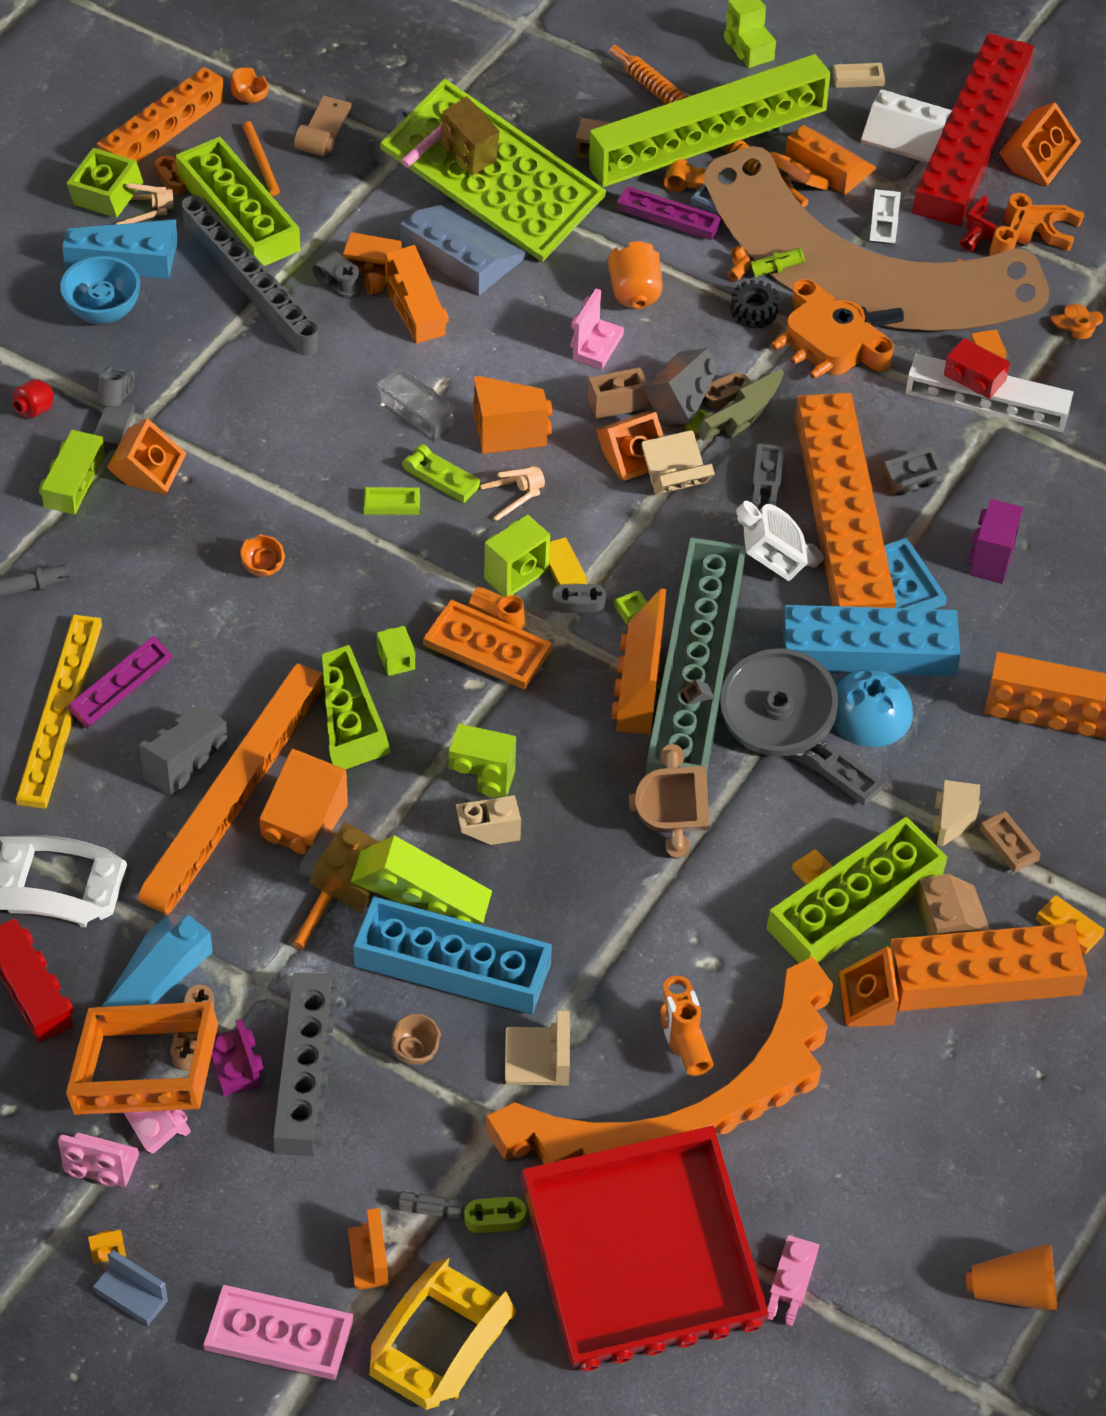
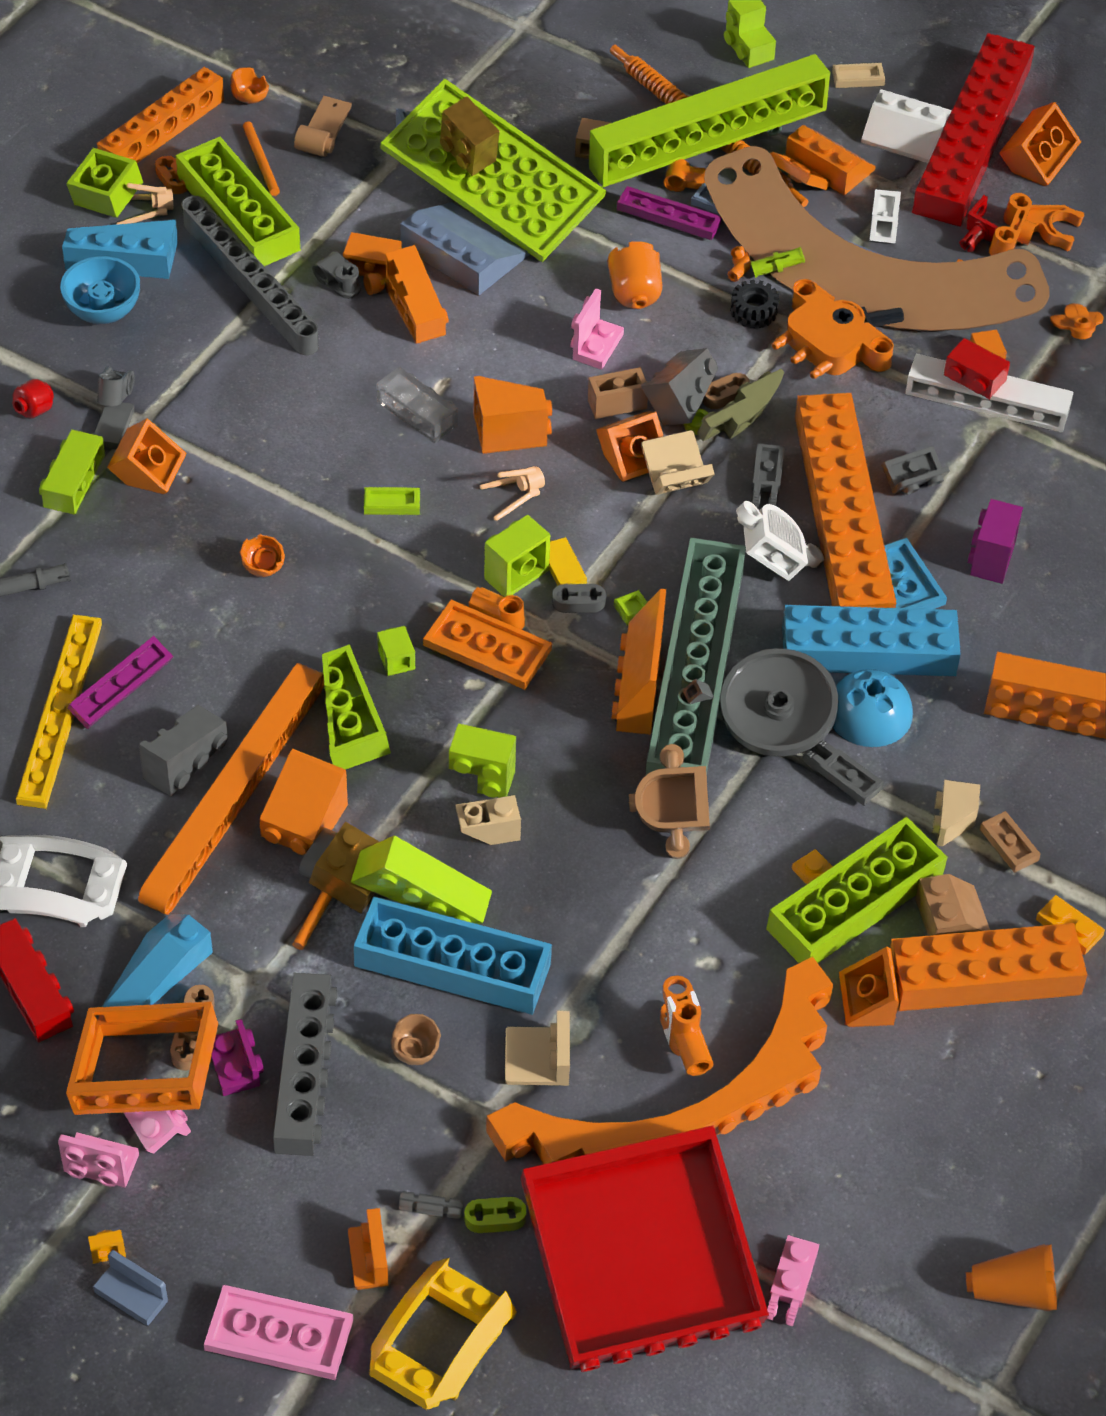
(421, 148): bright pink bar -> none
(441, 474): lime plate -> none

